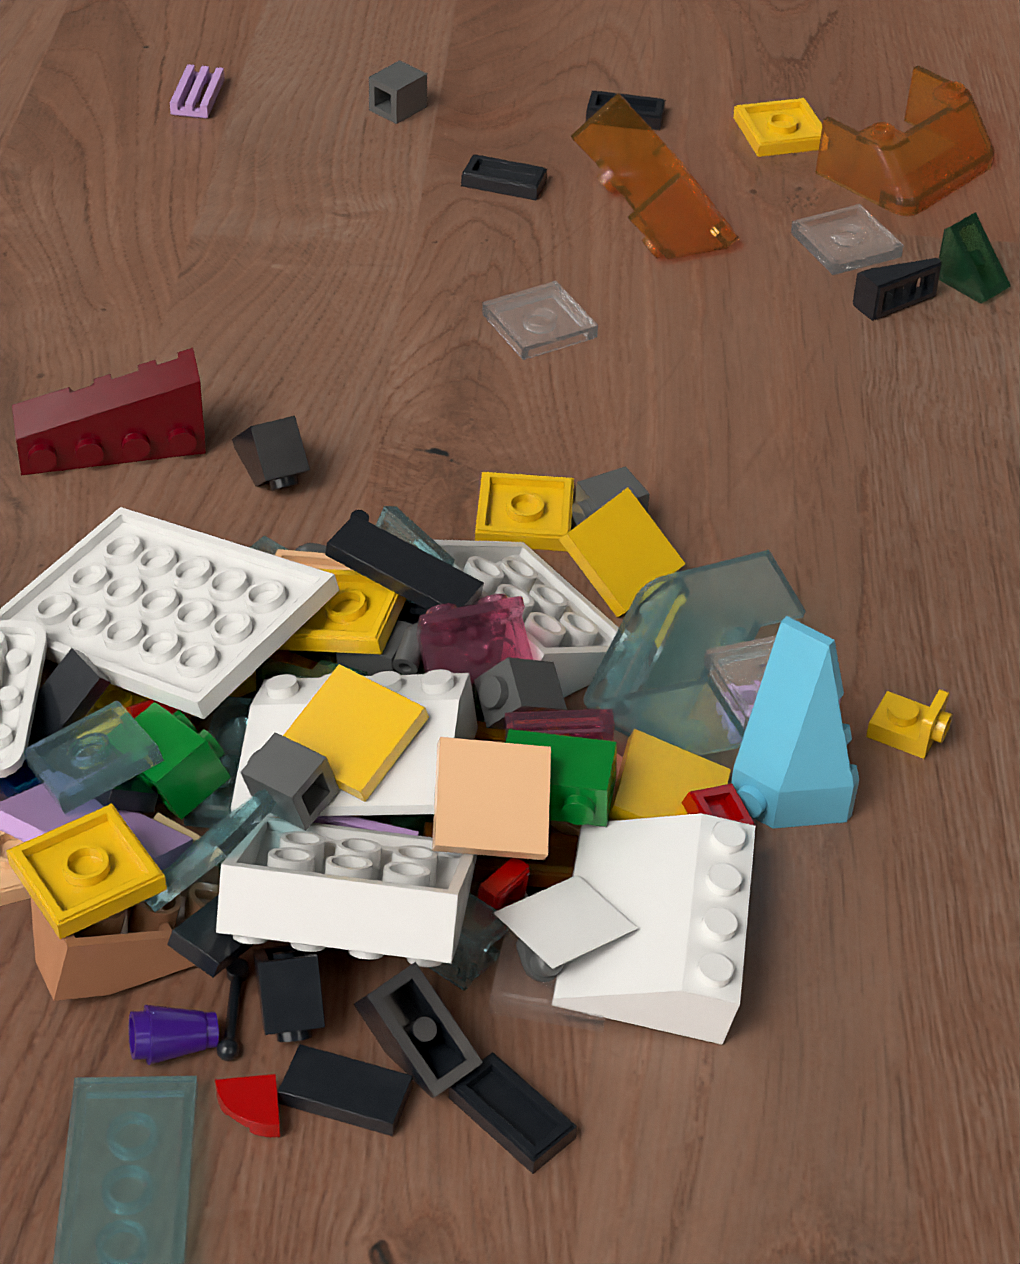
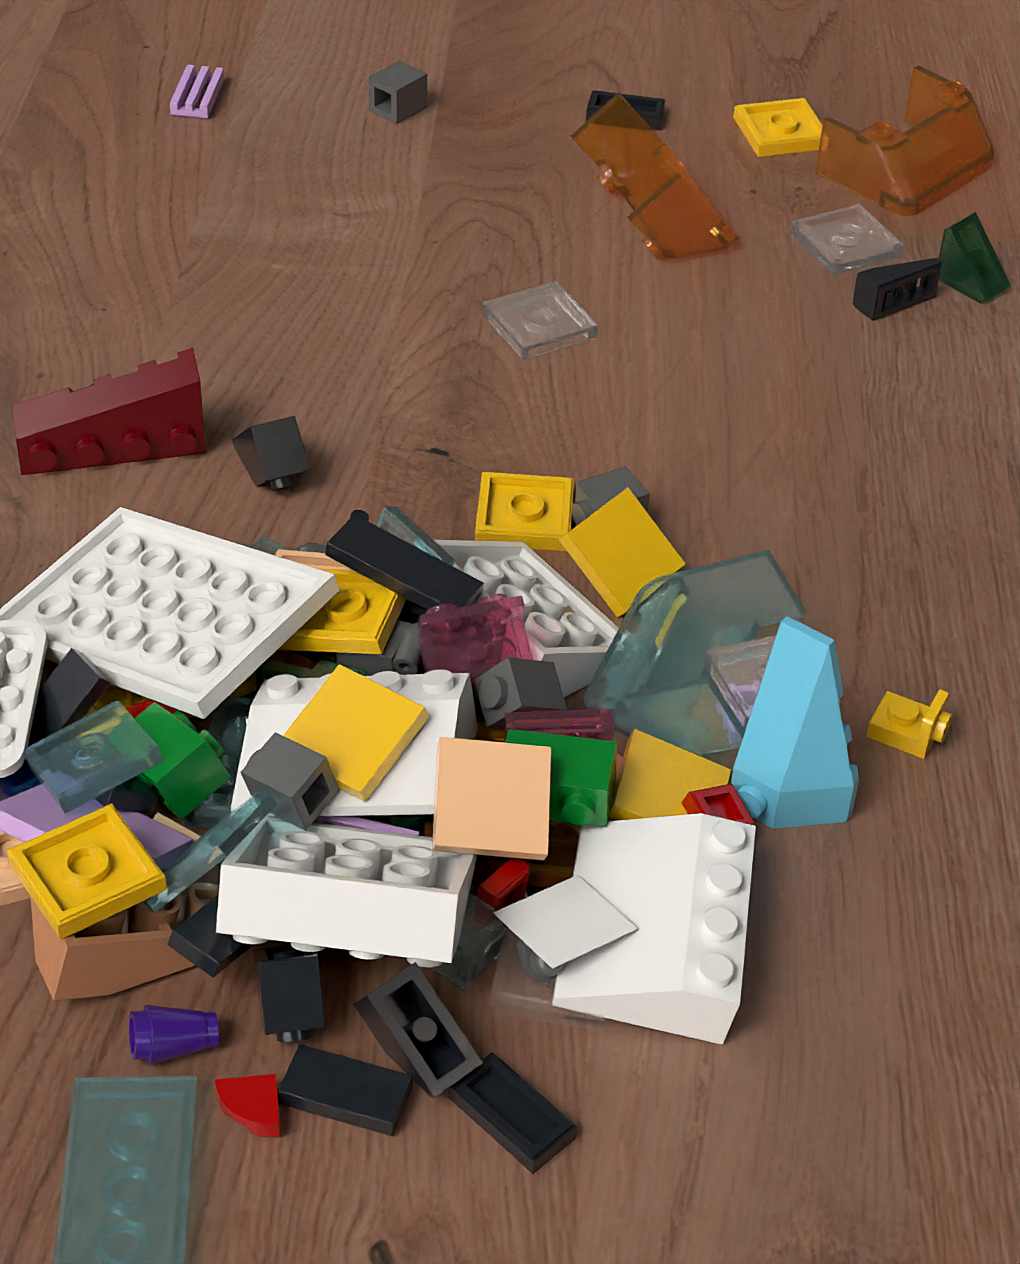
(236, 973): black hinge -> none
(504, 177): black tile -> none

